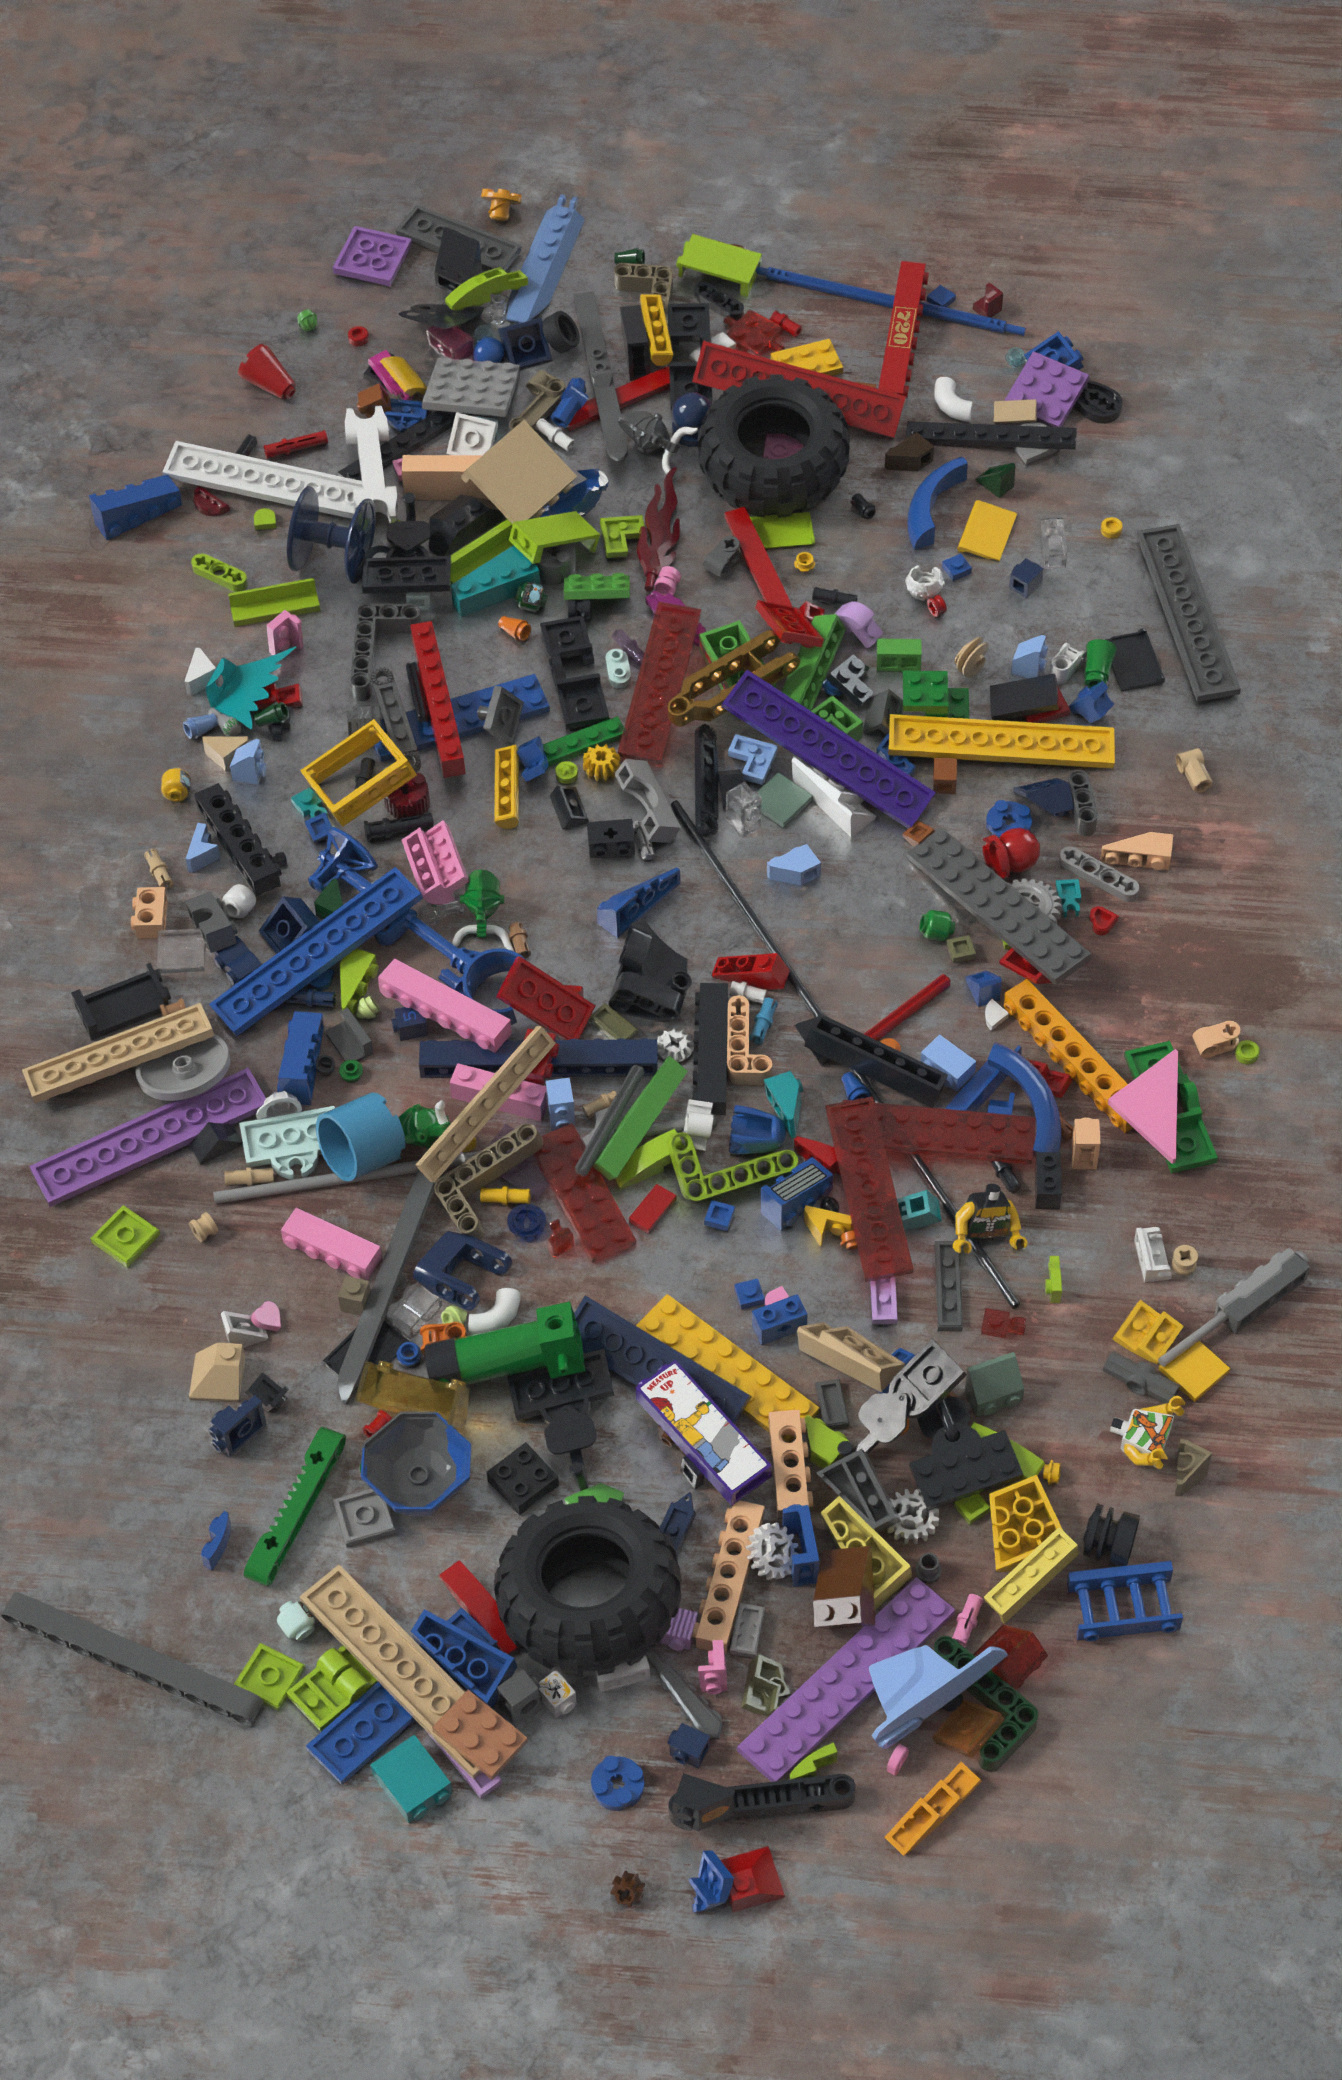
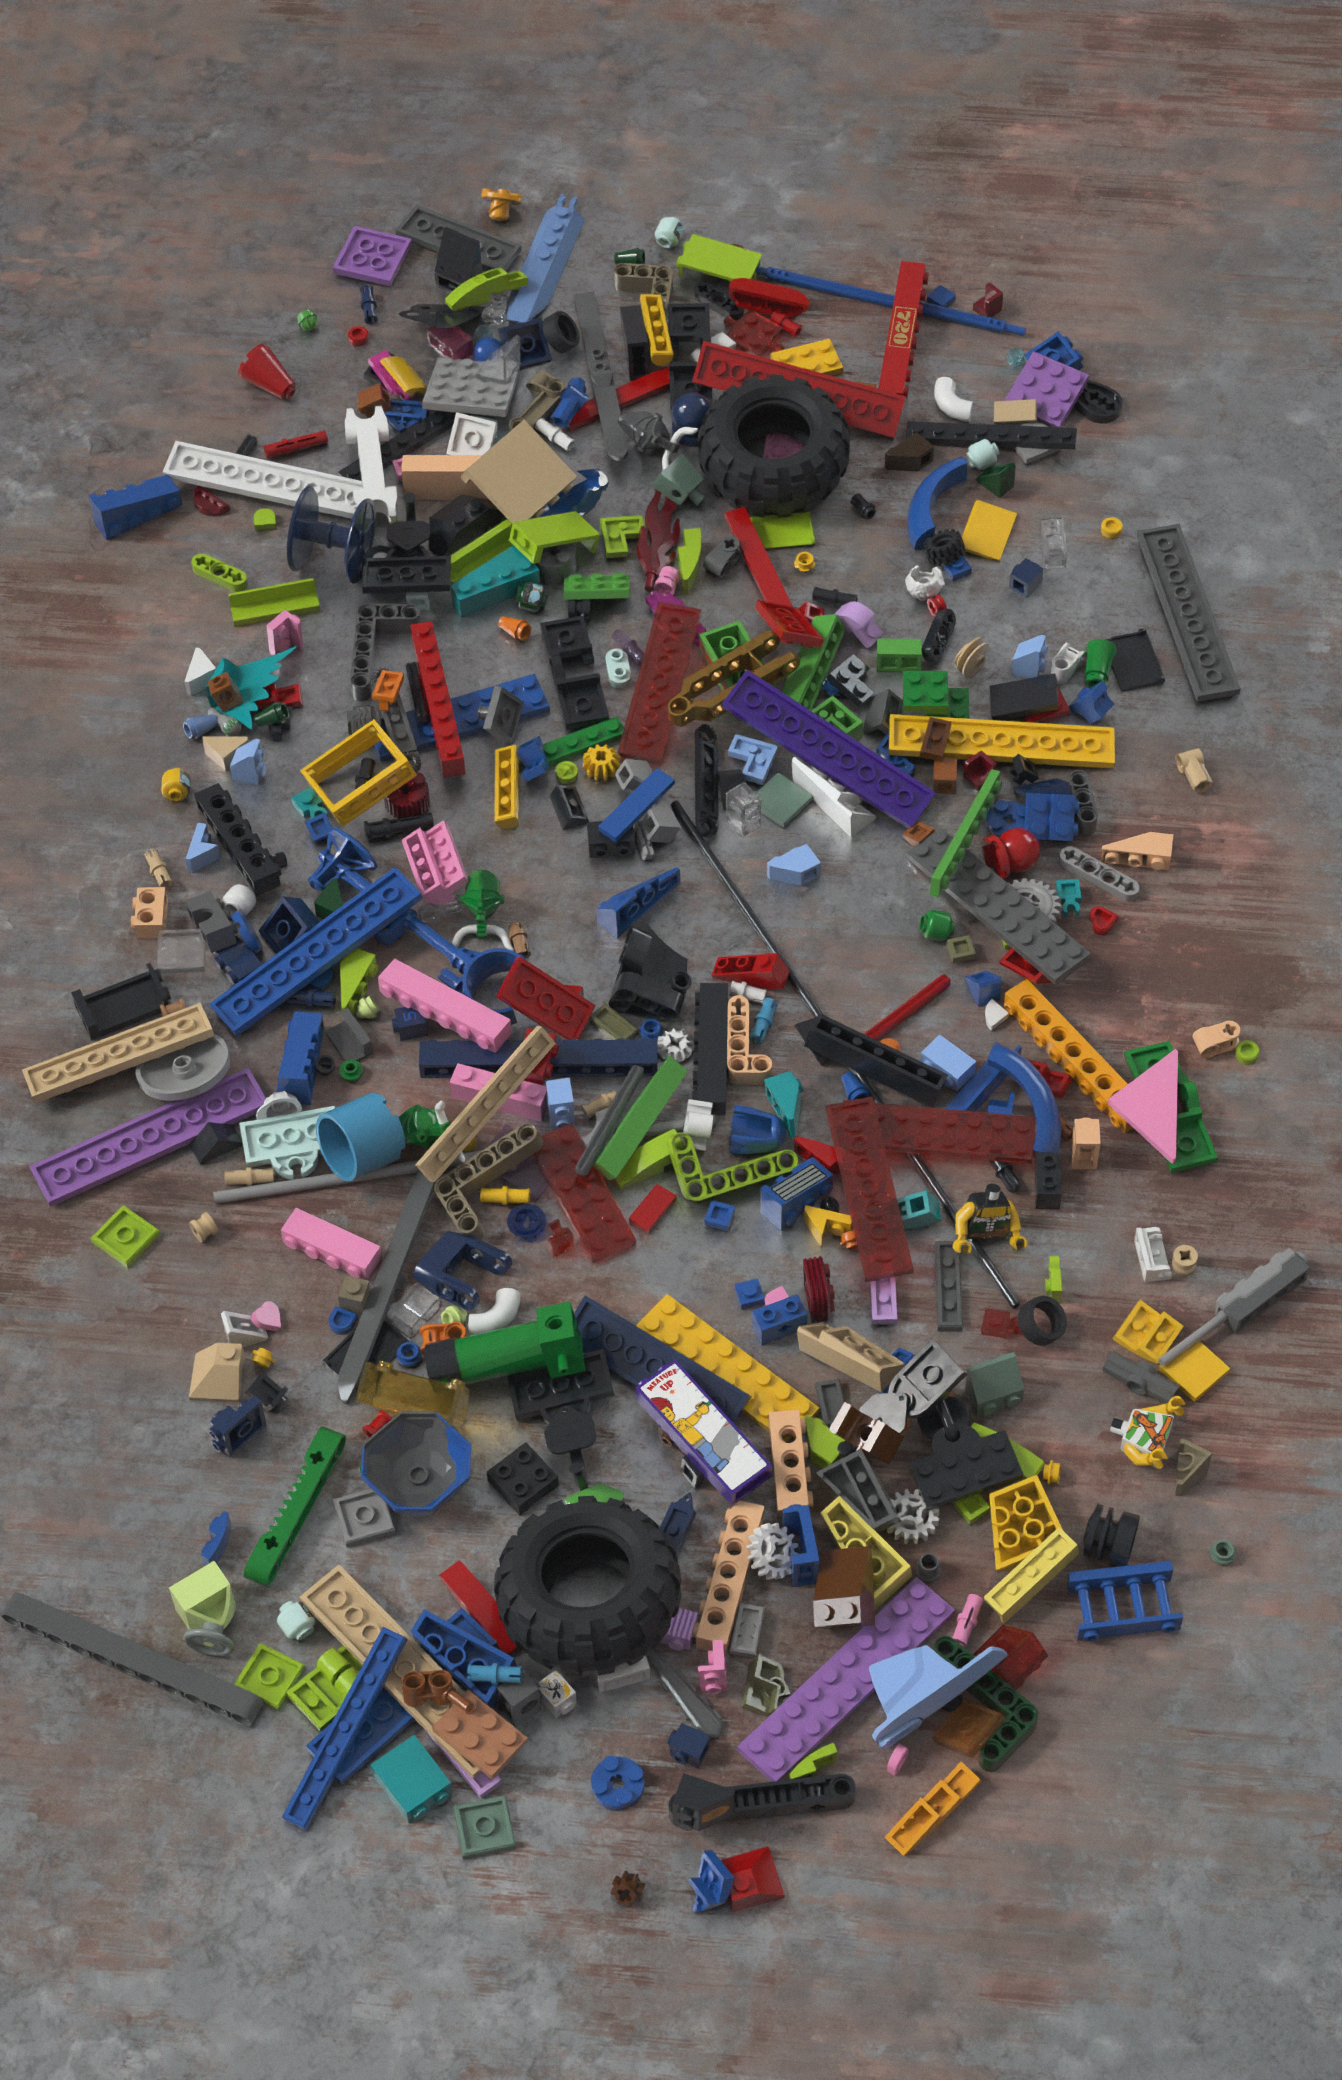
(206, 1608): none -> yellowish green piece
(225, 692): none -> dark orange brick
(247, 932): none -> blue tile
(262, 1358): none -> yellow plate
(342, 1321): none -> blue tile
(344, 1728): none -> blue tile
(368, 304): none -> dark blue pin
(387, 688): none -> orange plate
(434, 1685): none -> dark orange beam
(484, 1827): none -> sand green tile
(495, 1673): none -> dark azure pin
(501, 363): none -> clear slope
(636, 805): none -> blue tile
(651, 1025): none -> blue plate
(669, 232): none -> light aqua head
(680, 482): none -> sand green torso
(690, 557): none -> lime slope
(767, 297): none -> red brick
(818, 1289): none -> dark red brick
(866, 1433): none -> reddish brown piece
(933, 646): none -> black beam
(935, 739): none -> reddish brown plate
(944, 547): none -> black tyre
(964, 835): none -> bright green plate
(977, 769): none -> dark red panel
(982, 454): none -> light aqua head
(1023, 770): none -> black tile
(1030, 1328): none -> black tyre
(1051, 816): none -> blue plate
(1226, 1546): none -> sand green plate

